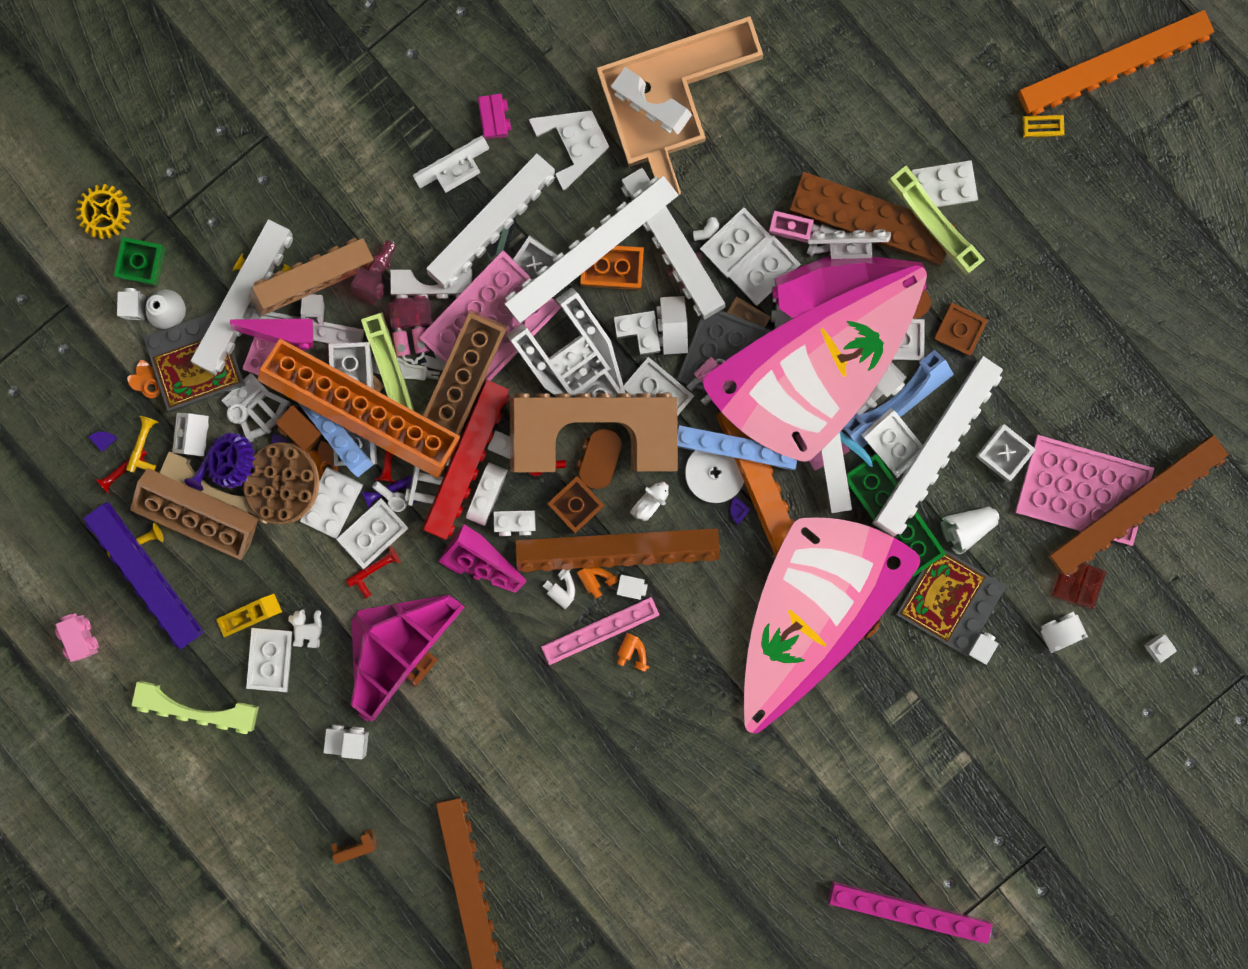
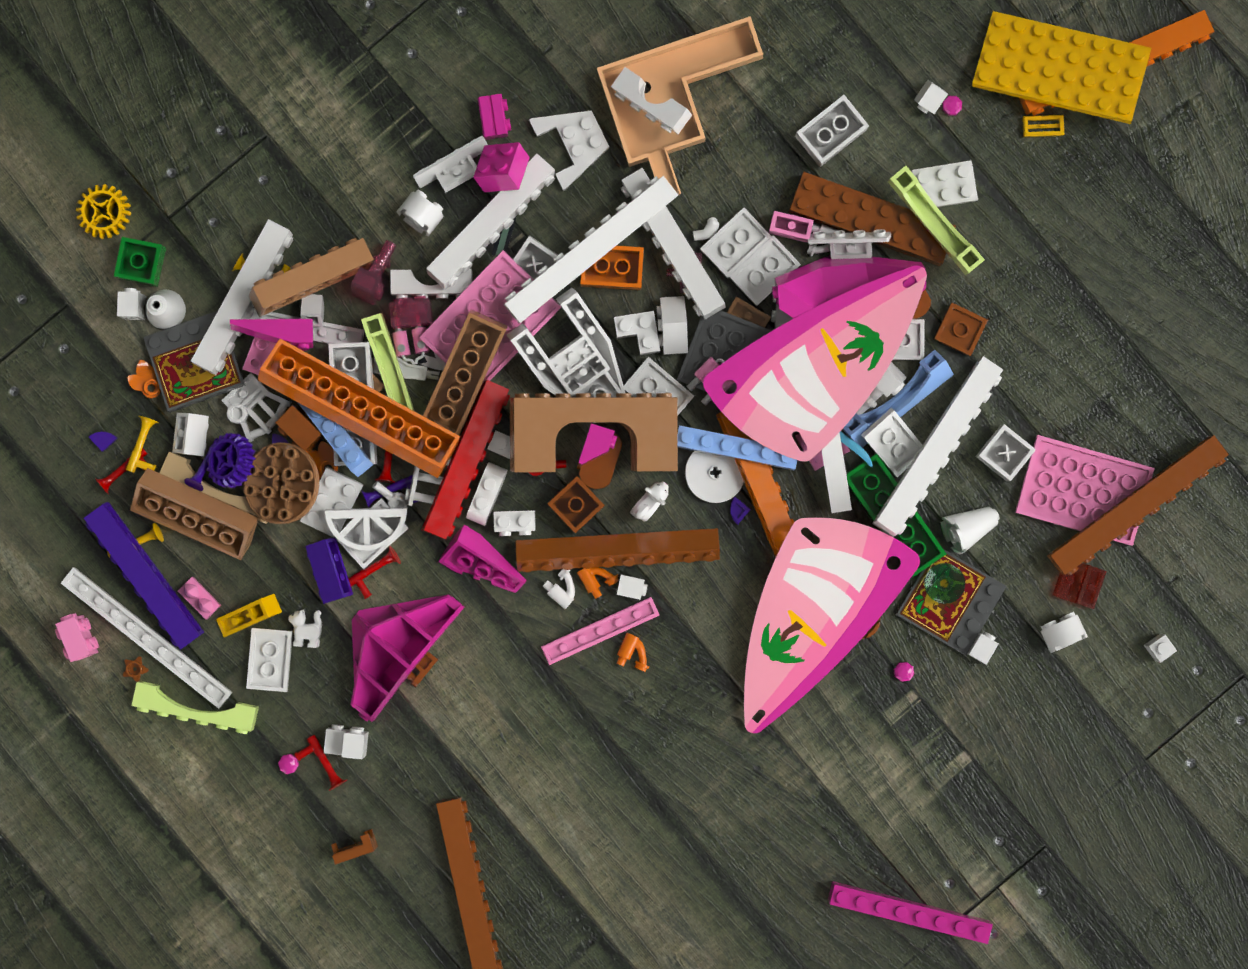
(129, 672): none -> dark orange plate
(146, 637): none -> white plate
(199, 598): none -> bright pink tile
(288, 763): none -> dark pink tile
(318, 750): none -> red piece
(329, 570): none -> dark purple brick
(366, 514): none -> white window
(421, 213): none -> white brick
(501, 167): none -> dark pink brick
(597, 443): none -> dark pink slope
(831, 130): none -> white brick
(903, 671): none -> dark pink tile
(930, 97): none -> white brick
(952, 105): none -> dark pink tile
(955, 584): none -> clear green dish
(1061, 67): none -> yellow plate

